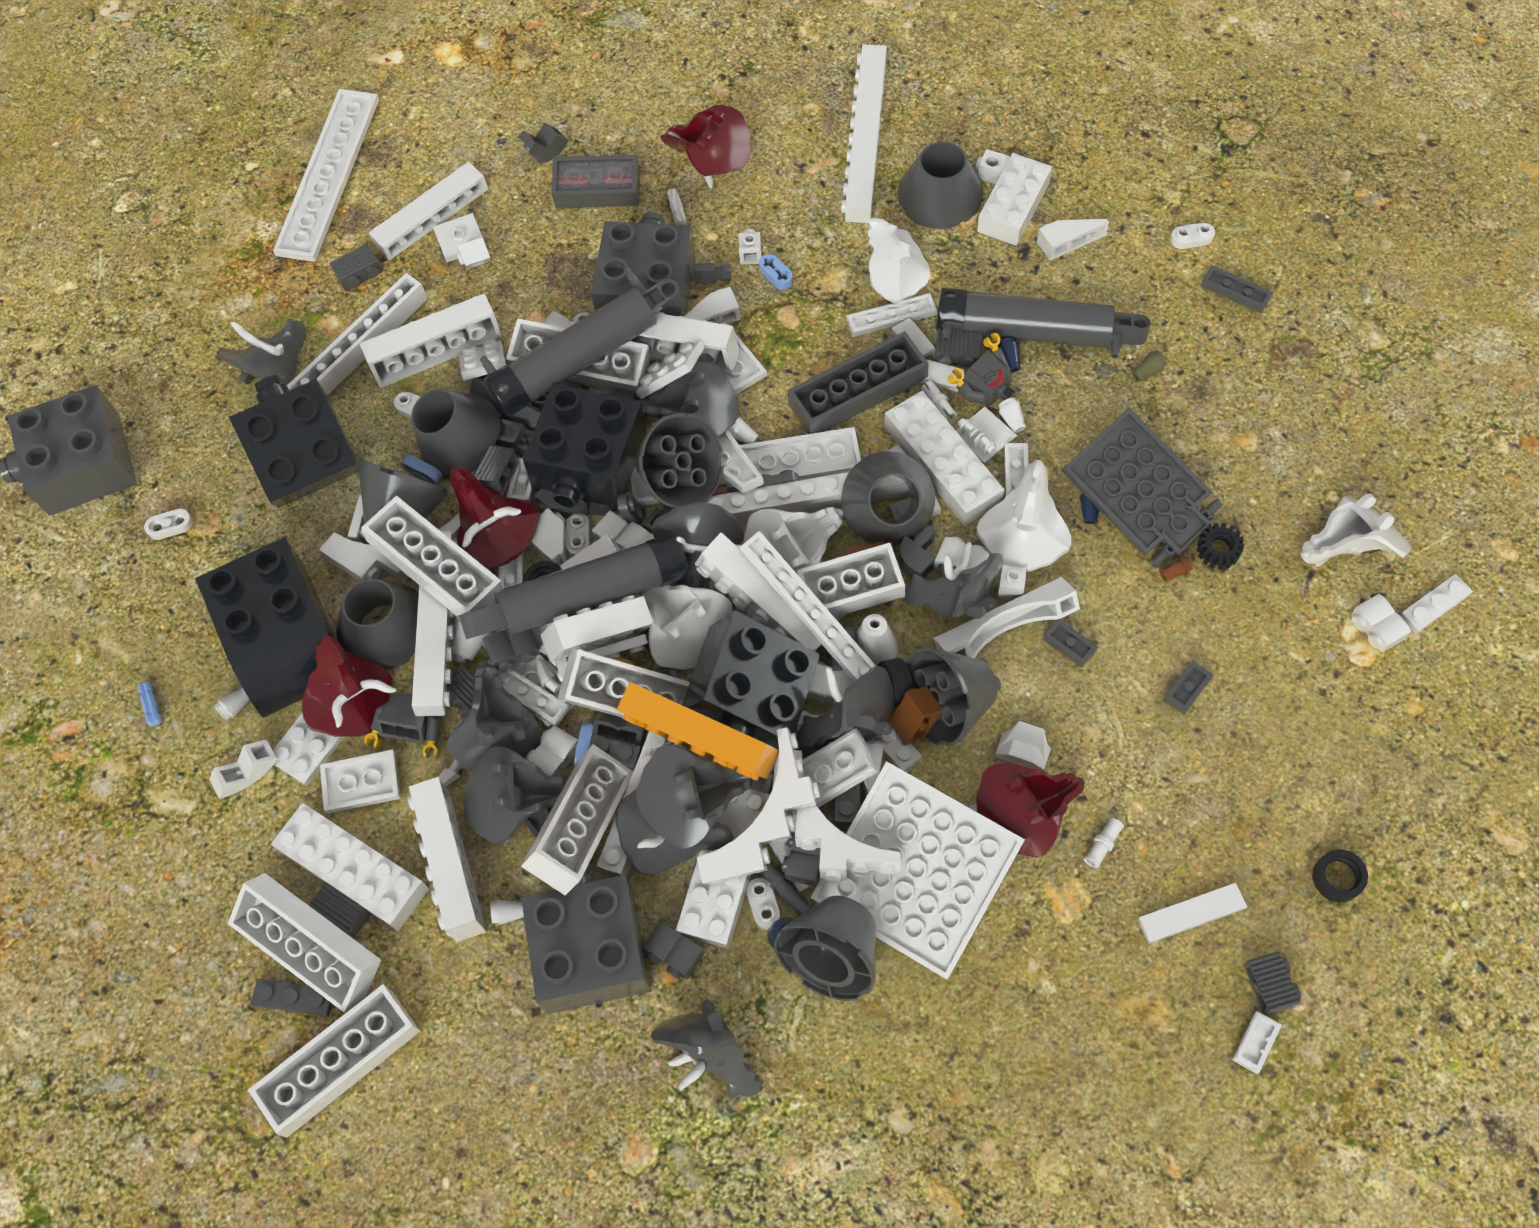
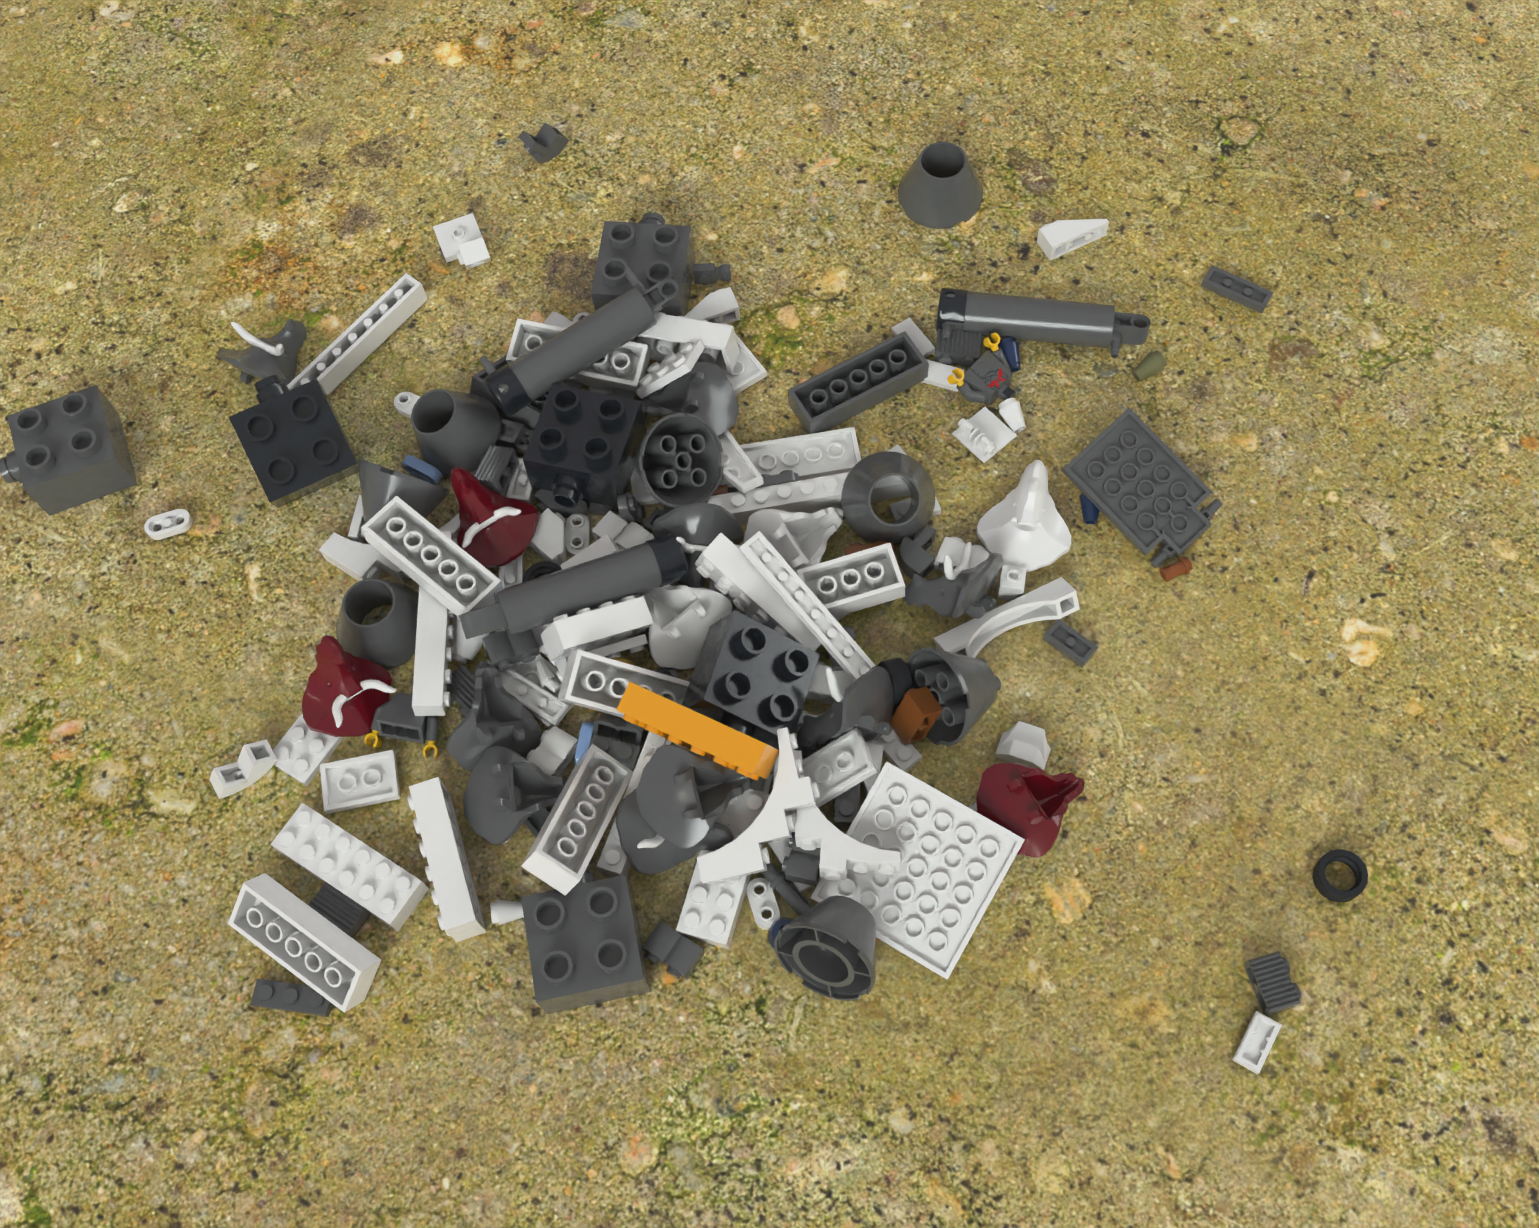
(149, 704): light blue axle -> none
(231, 704): white cone -> none
(267, 623): black brick -> none
(326, 175): white plate -> none
(333, 1061): white brick -> none
(356, 267): dark grey brick -> none
(428, 210): white brick -> none
(430, 340): white brick -> none
(451, 774): white bar -> none
(470, 358): white plate -> none
(595, 181): brick -> none
(676, 207): white axle -> none
(711, 1048): dark grey animal -> none
(713, 140): dark red animal -> none
(743, 432): white cone -> none
(749, 243): white brick -> none
(779, 269): light blue beam -> none
(865, 134): white brick -> none
(876, 639): white cone -> none
(891, 315): white tile -> none
(896, 262): white animal -> none
(939, 400): white pin -> none
(951, 464): white brick -> none
(991, 166): white brick -> none
(1014, 199): white brick -> none
(1014, 464): white plate -> none
(1103, 843): white pin -> none
(1188, 687): dark grey plate -> none
(1192, 913): white tile -> none
(1195, 235): white plate -> none
(1223, 534): black tyre -> none
(1352, 530): white animal -> none
(1380, 623): white brick -> none
(1435, 604): white plate -> none

